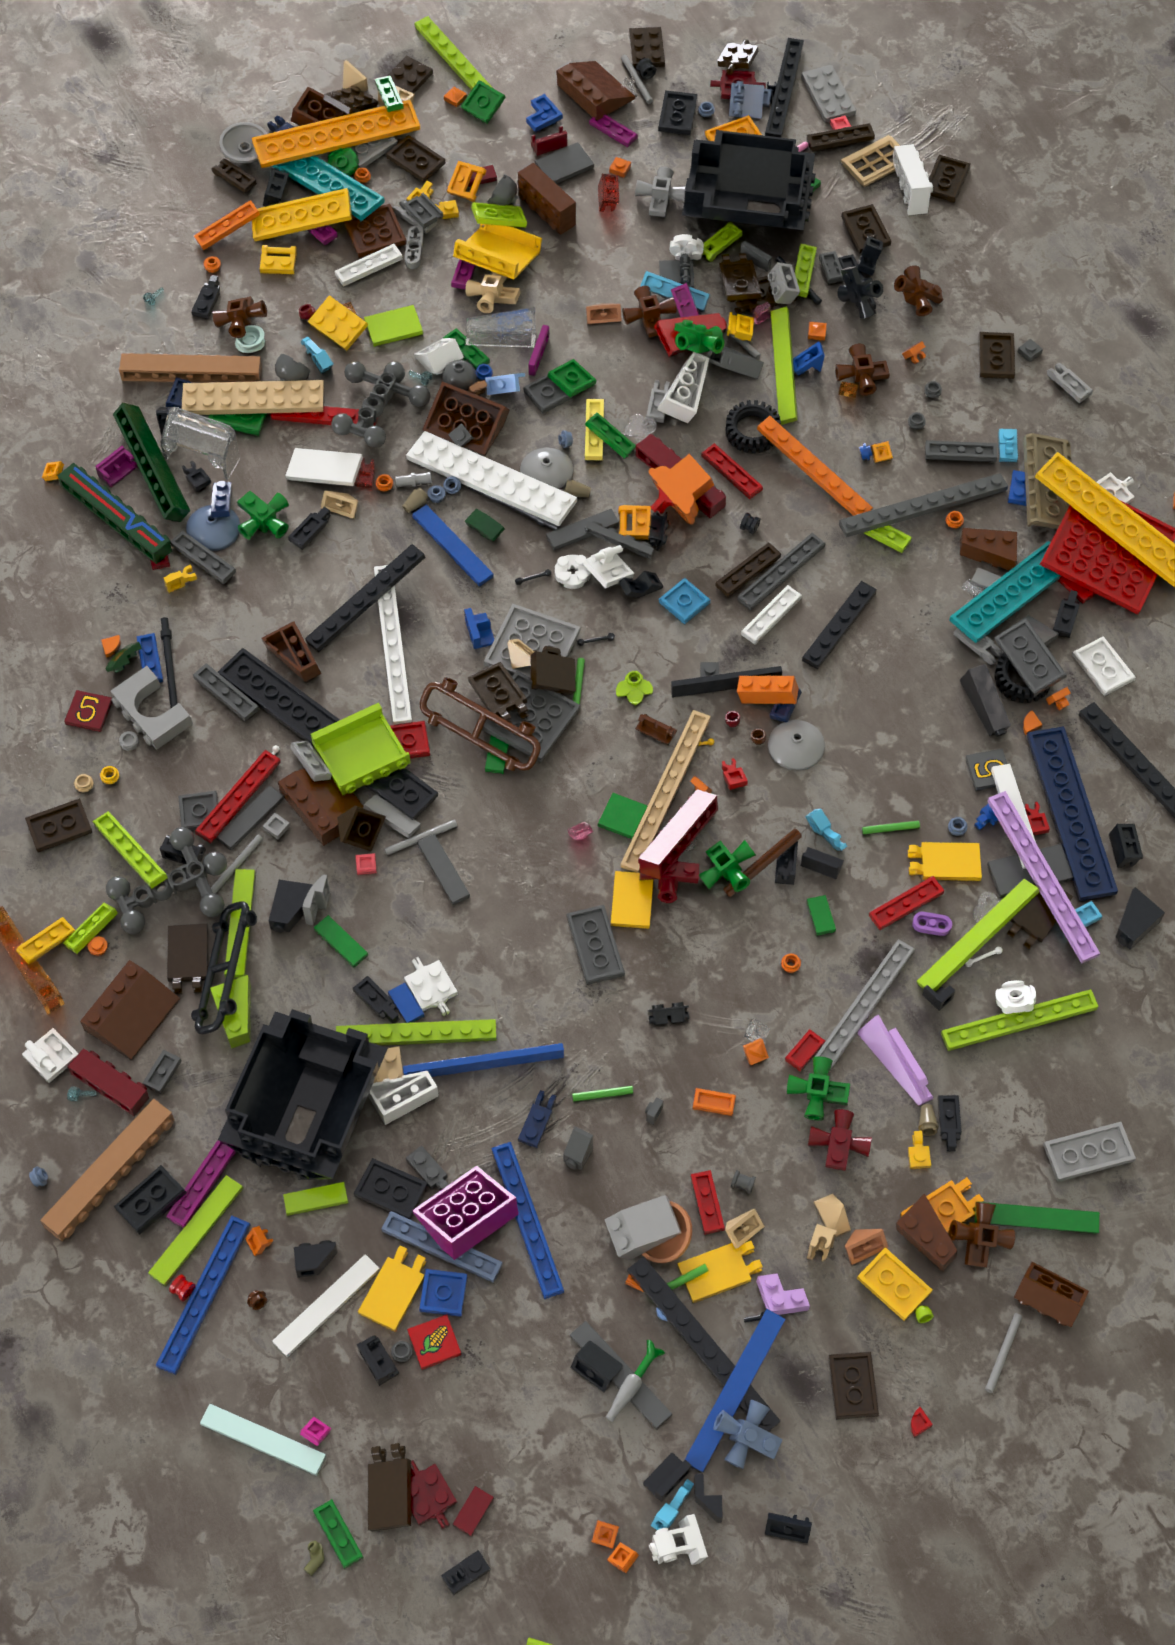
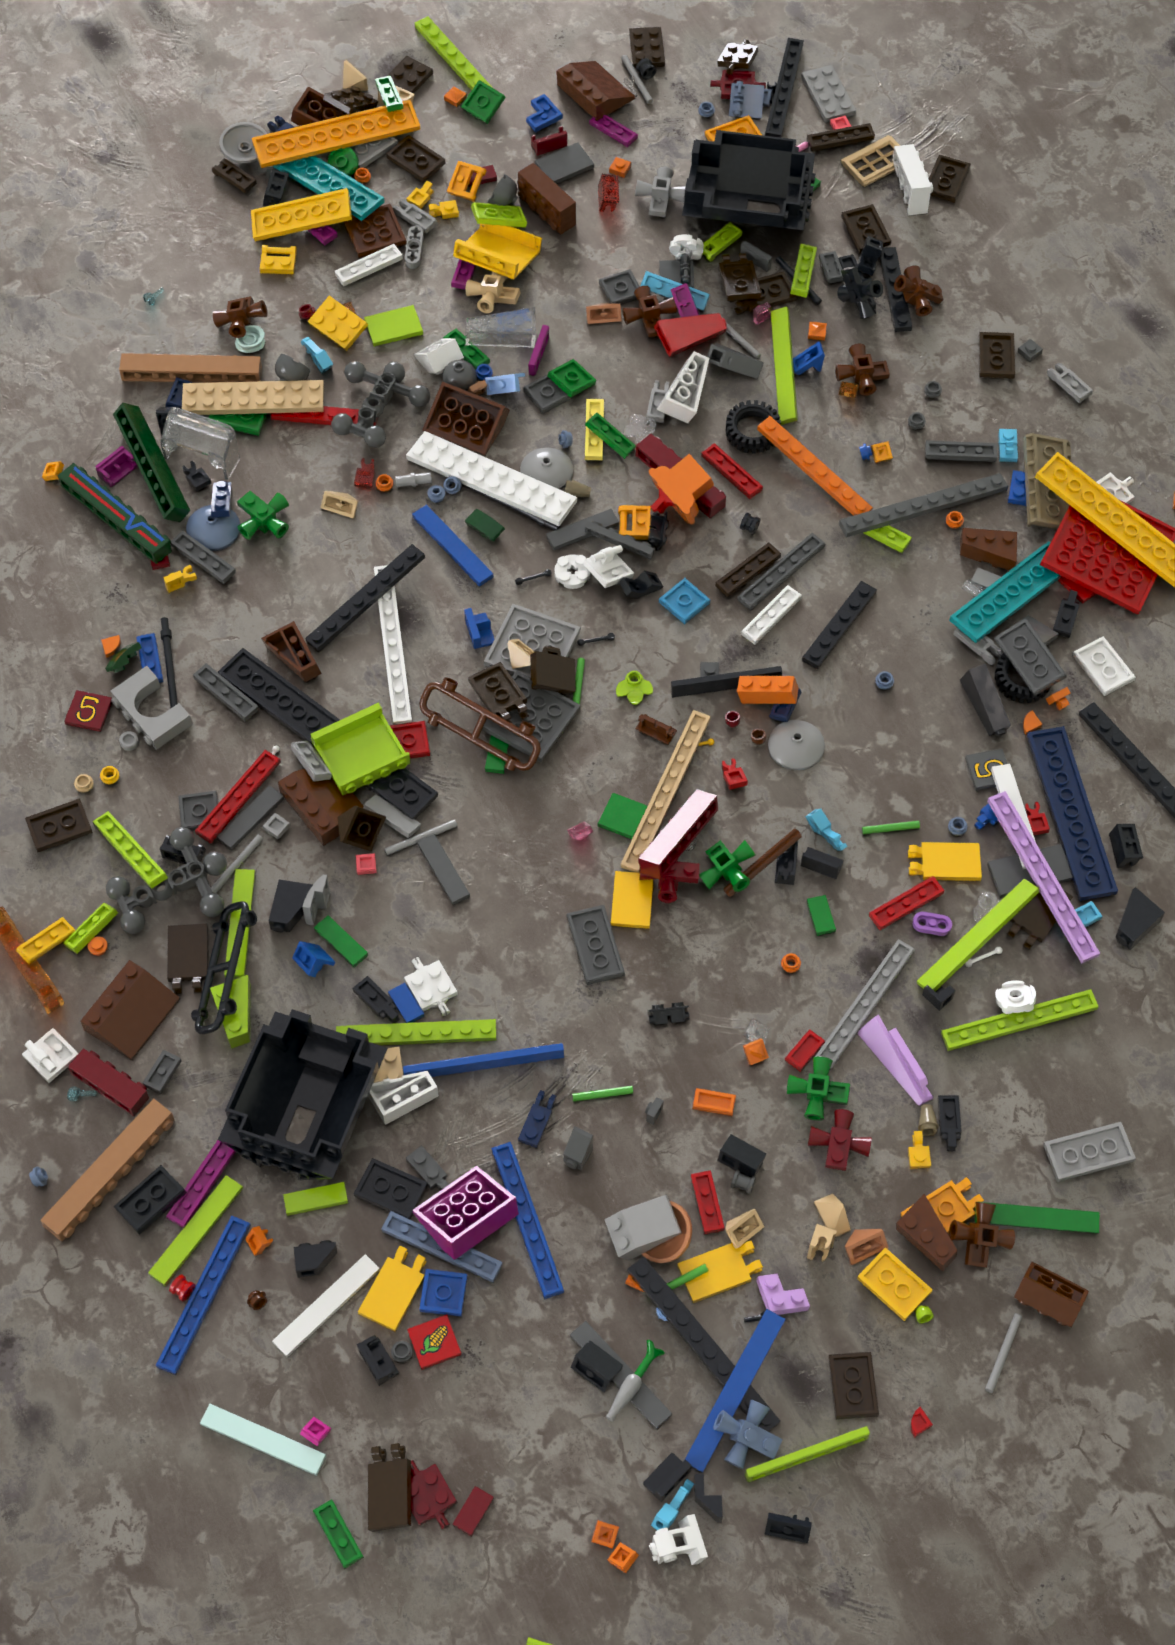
(207, 298): black hinge -> none
(212, 264): orange plate -> none
(227, 225): orange plate -> none
(309, 528): black hinge -> none
(311, 958): none -> blue panel
(316, 1556): olive arm -> none
(324, 467): white tile -> none
(415, 500): dark tan cone -> none
(423, 210): dark grey plate -> none
(423, 376): clear light blue hand -> none
(460, 435): dark grey plate -> none
(466, 1572): black plate -> none
(619, 287): none -> dark grey tile
(677, 112): black plate -> none
(698, 338): green brick -> none
(700, 785): orange tile -> none
(740, 326): yellow plate -> none
(741, 1156): none -> black hinge
(783, 283): light grey brick -> none
(807, 1454): none -> lime tile
(884, 676): none -> sand blue plate
(897, 303): none -> black plate
(914, 351): orange tile -> none

